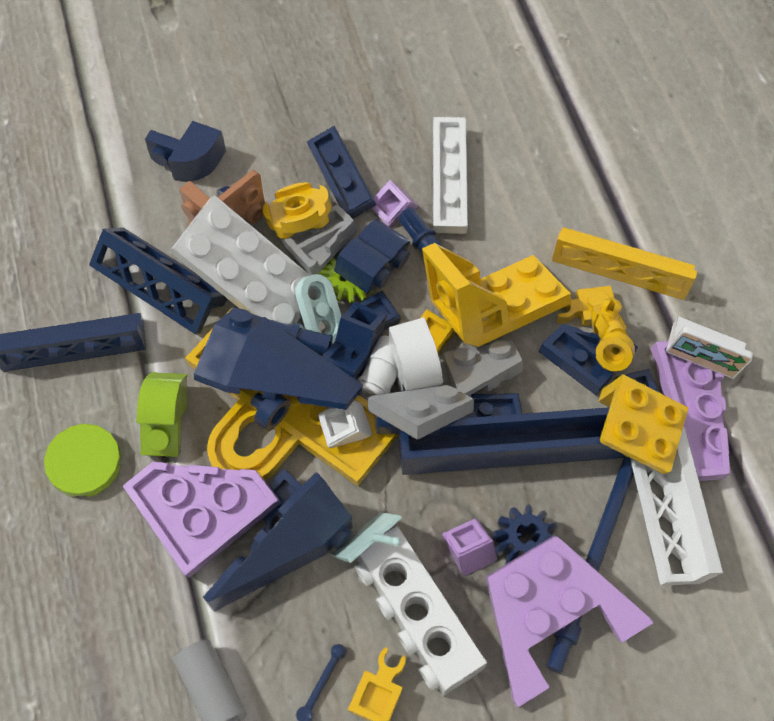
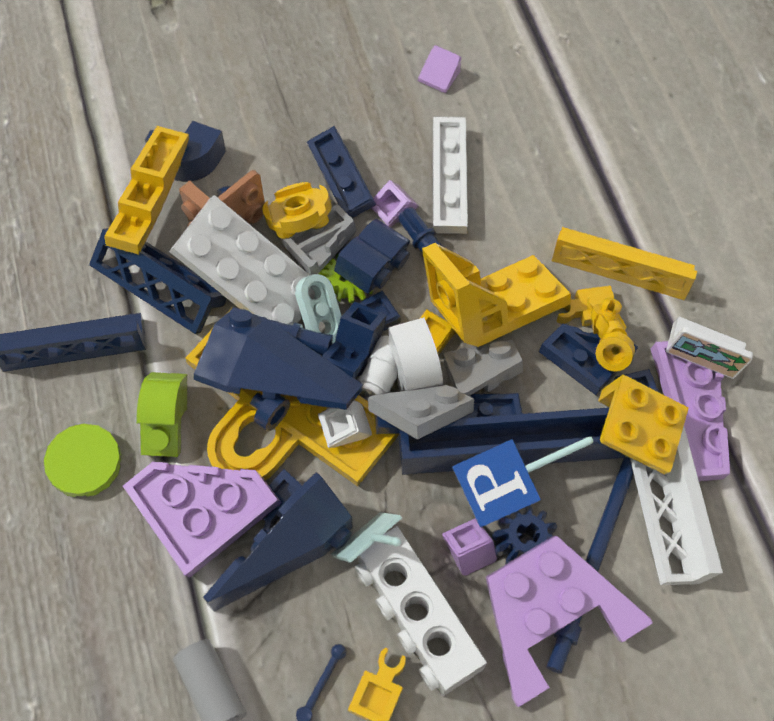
(148, 189): none -> yellow slope
(440, 69): none -> lavender slope
(500, 482): none -> blue piece

